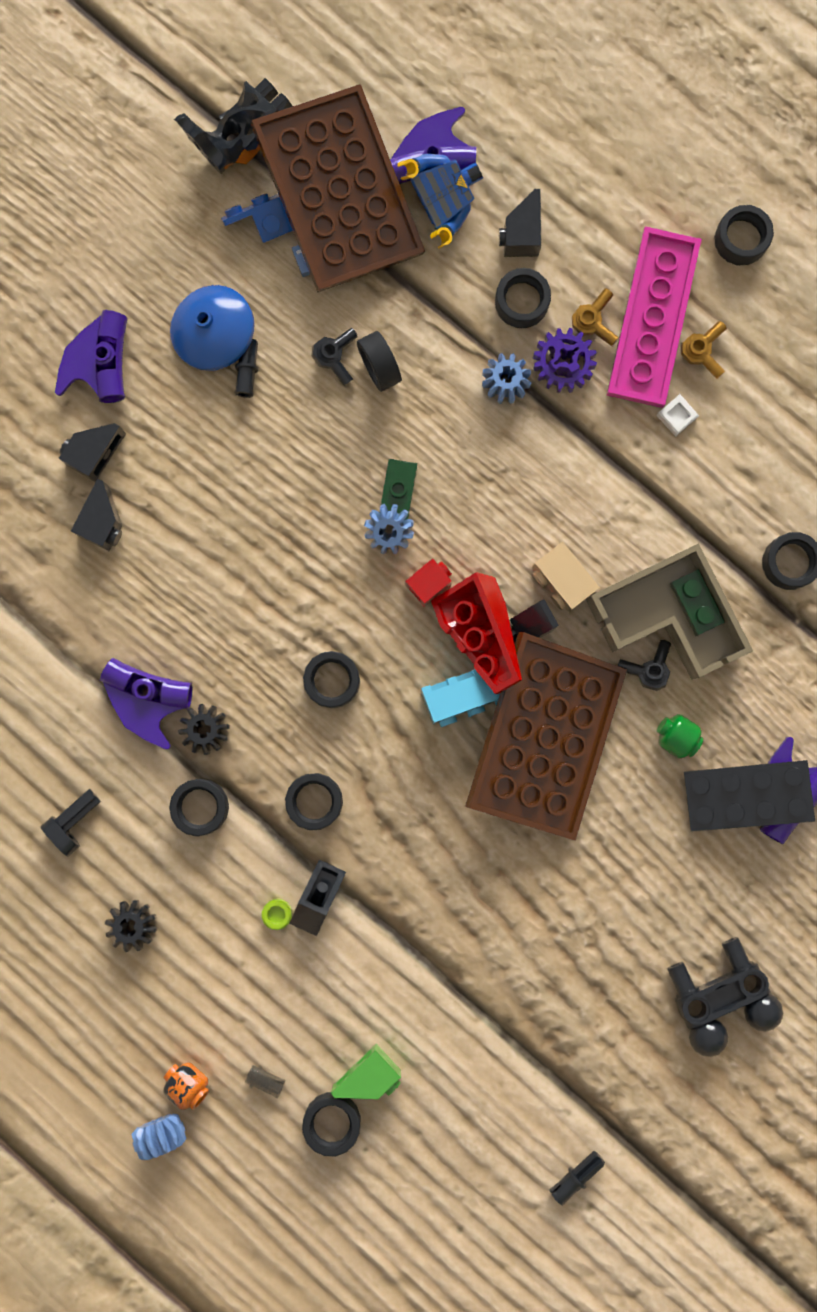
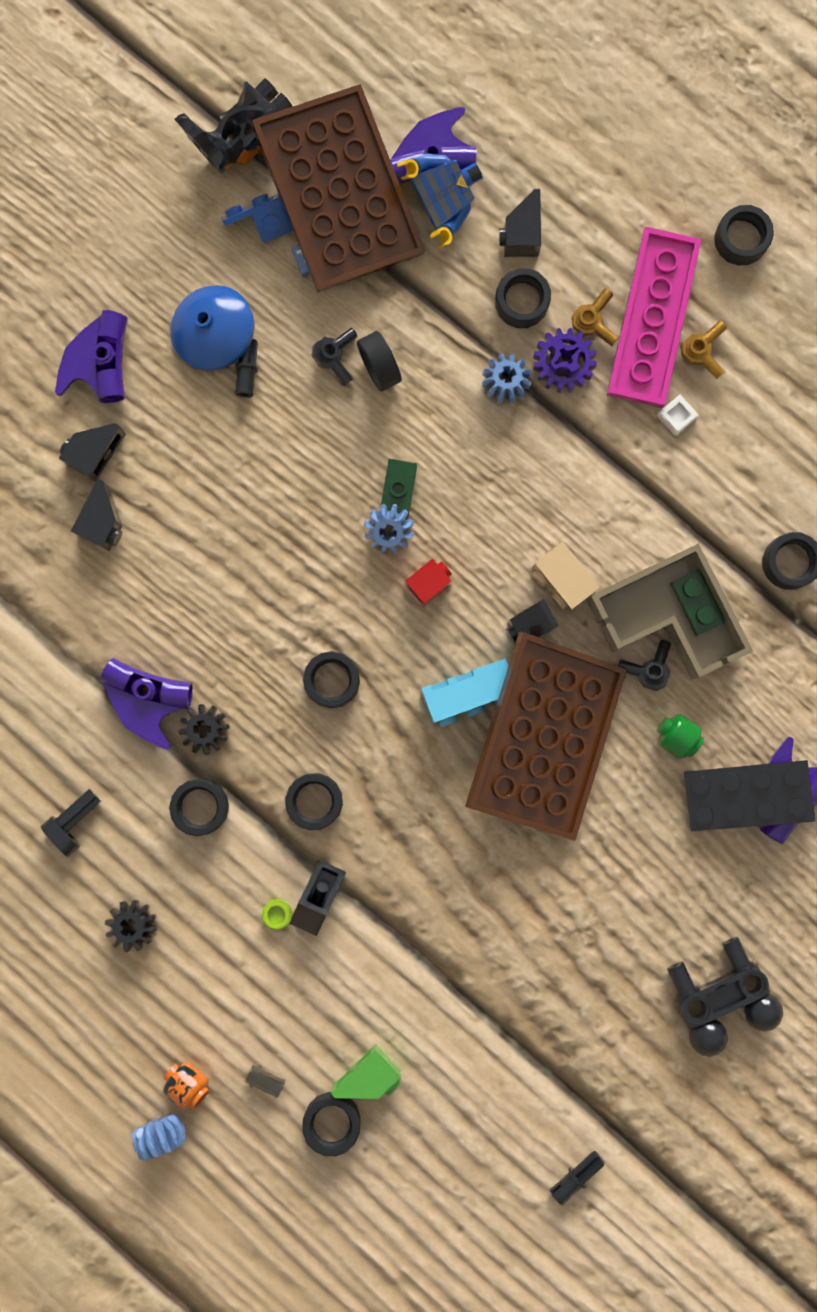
(480, 625): red wedge -> none

